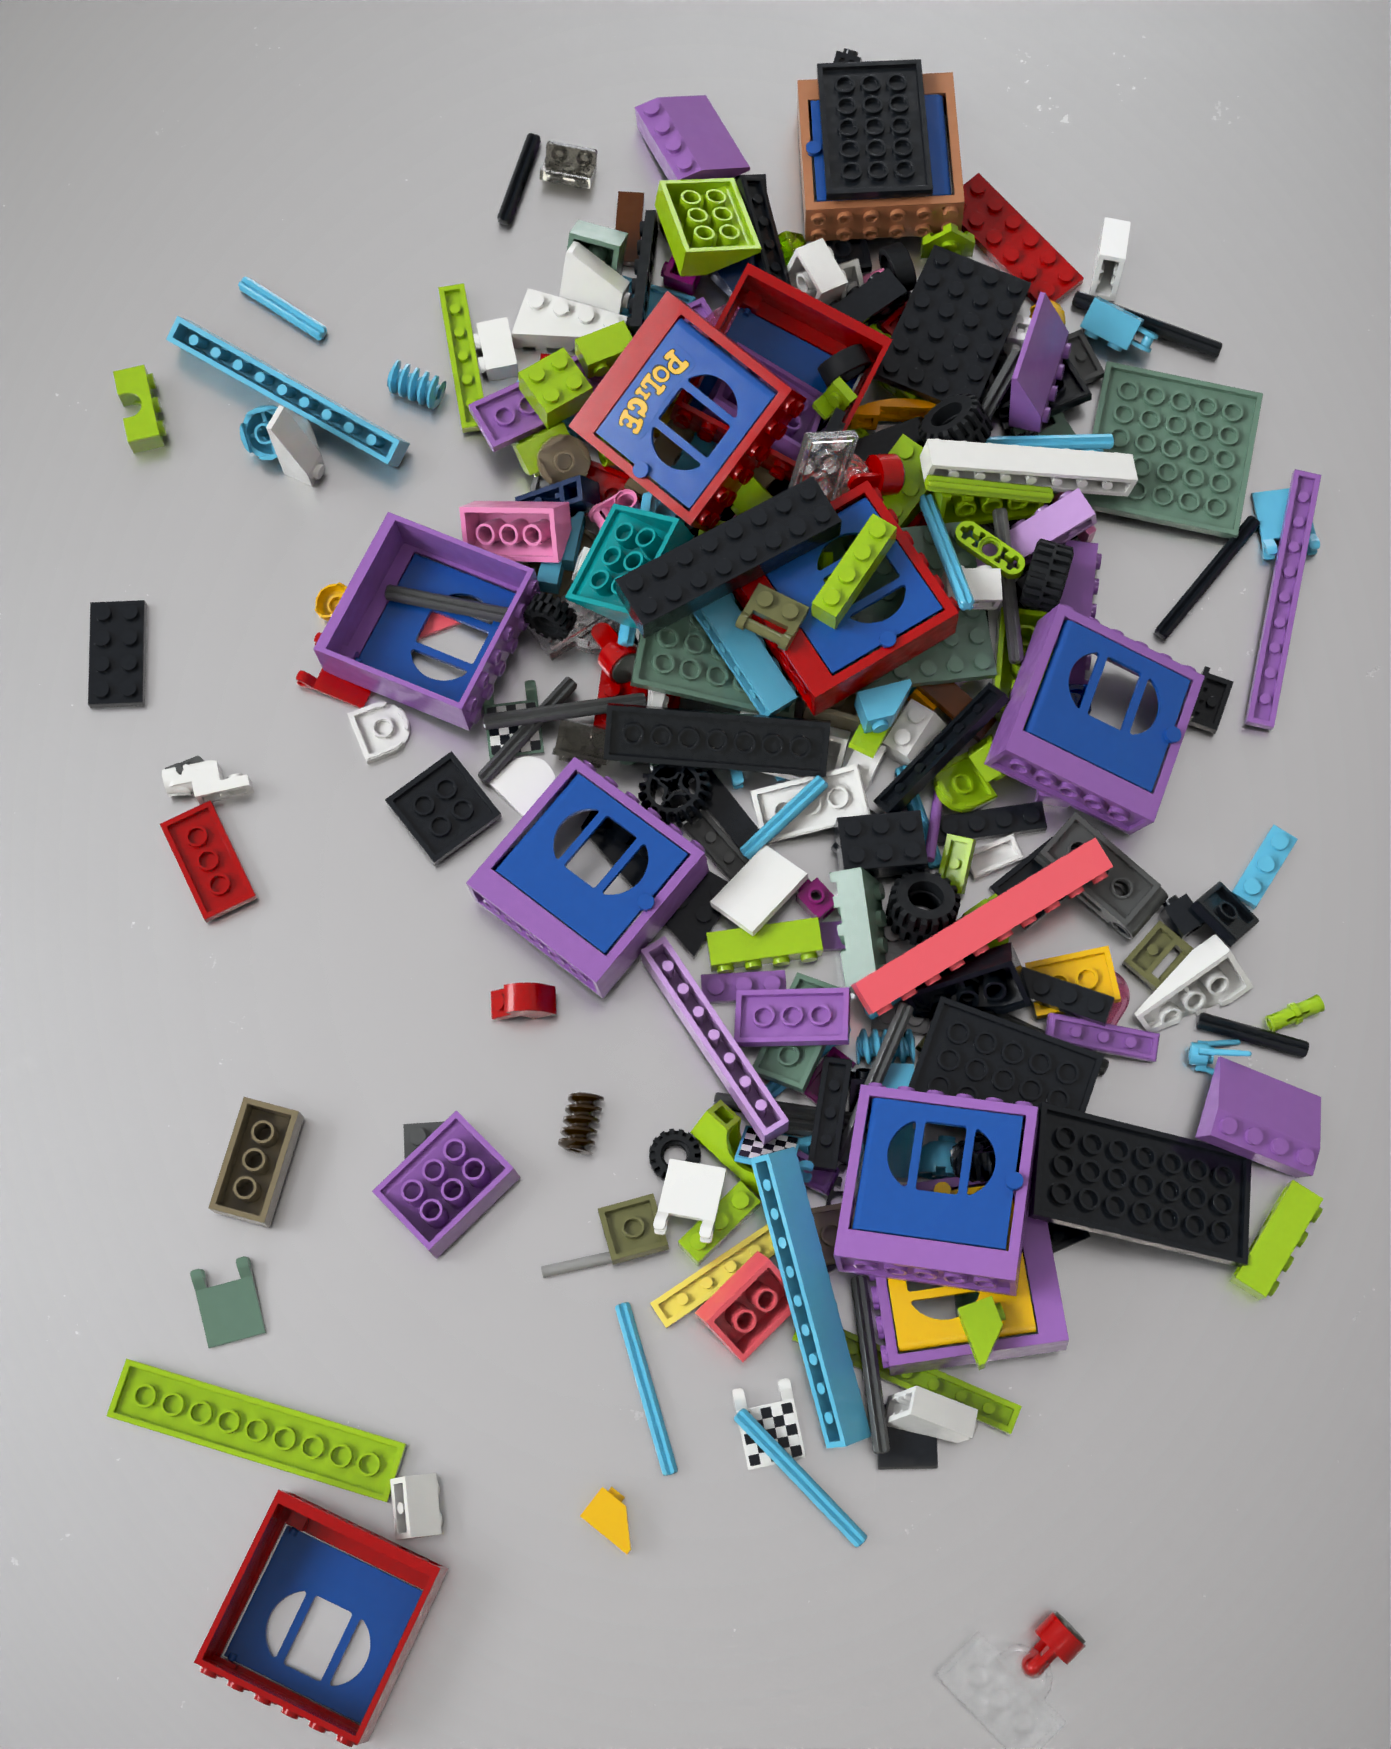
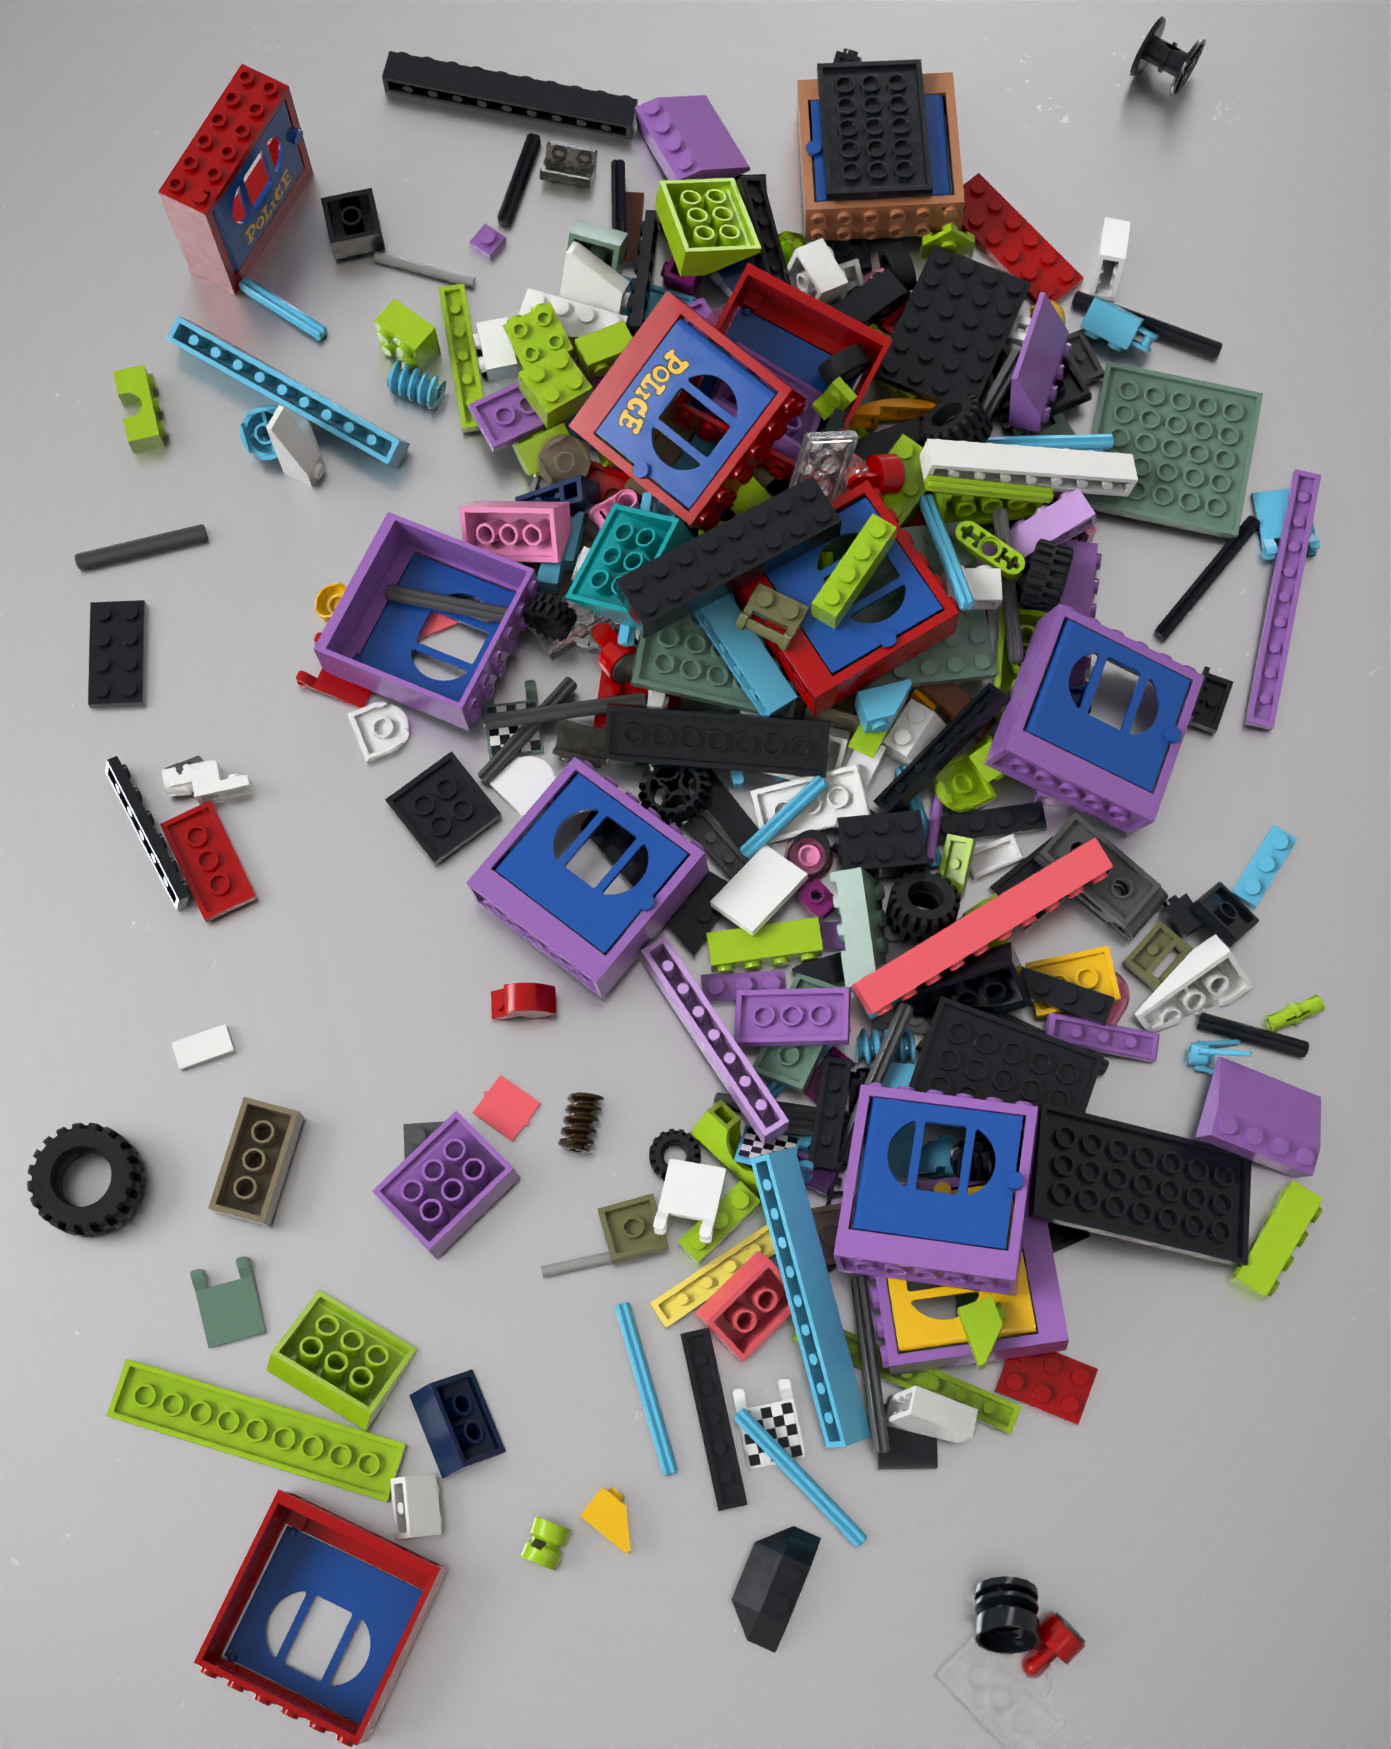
(60, 1154): none -> black tyre
(141, 546): none -> dark grey axle
(144, 826): none -> black plate
(203, 1047): none -> white tile
(215, 229): none -> red door
(341, 1359): none -> lime slope
(352, 223): none -> black brick
(407, 336): none -> lime brick
(424, 269): none -> light grey bar
(457, 1423): none -> dark blue slope
(487, 241): none -> medium lavender plate
(506, 1108): none -> coral piece
(510, 95): none -> black brick
(535, 1548): none -> lime wheel
(537, 334): none -> lime brick
(618, 195): none -> black axle
(713, 1419): none -> black plate
(773, 1584): none -> black wedge
(811, 853): none -> bright pink piece
(826, 969): none -> black slope
(1006, 1615): none -> black wheel
(1048, 1384): none -> red plate
(1167, 57): none -> black piece

